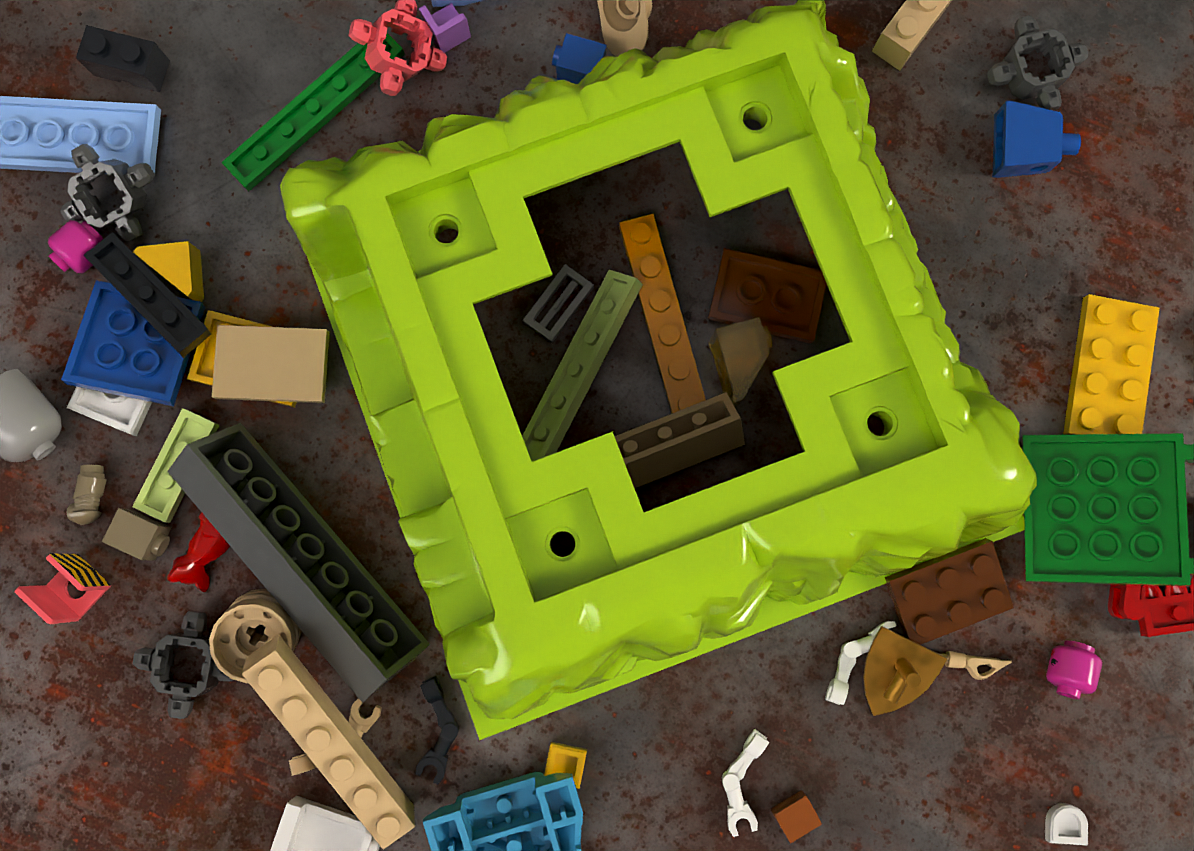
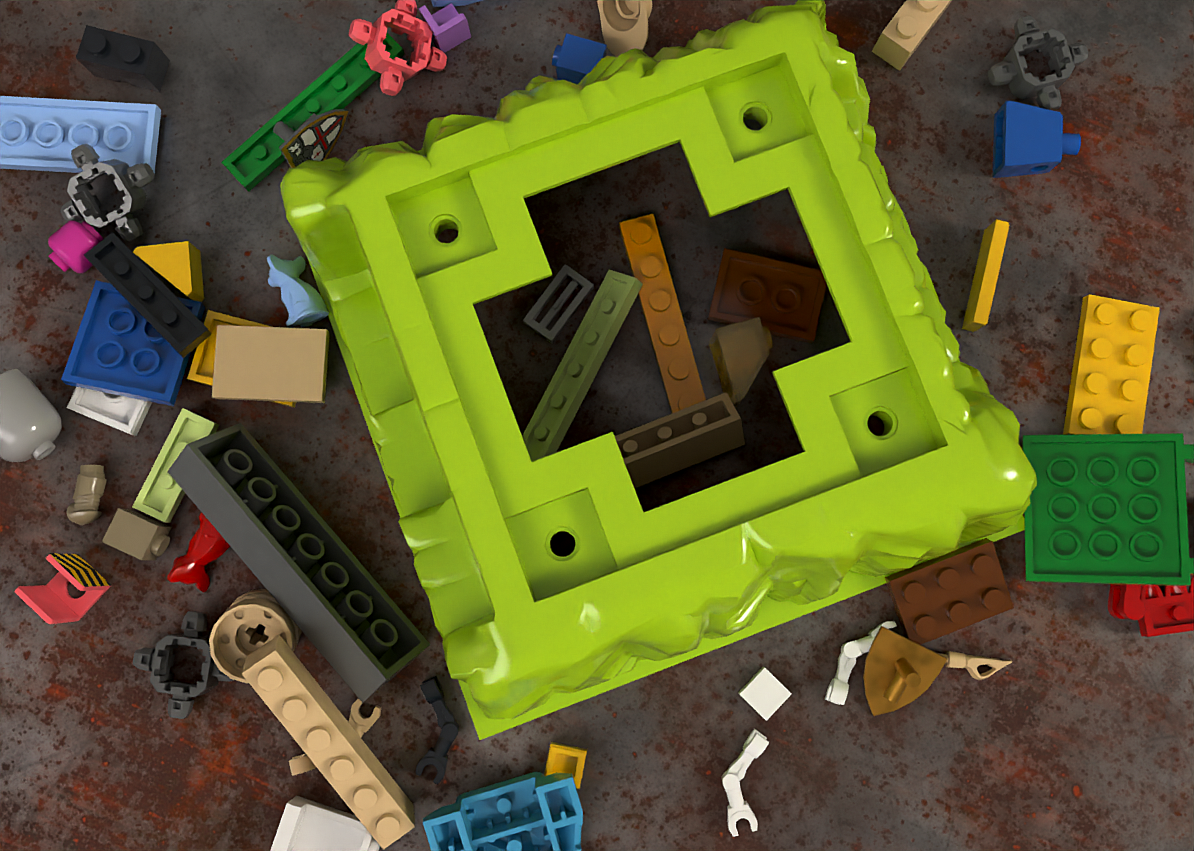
(300, 298): none -> light blue animal
(313, 138): none -> shield
(764, 693): none -> white tile
(796, 816): dark orange slope -> none
(986, 276): none -> yellow tile
(1066, 825): white tile -> none
(1074, 669): dark pink head -> none

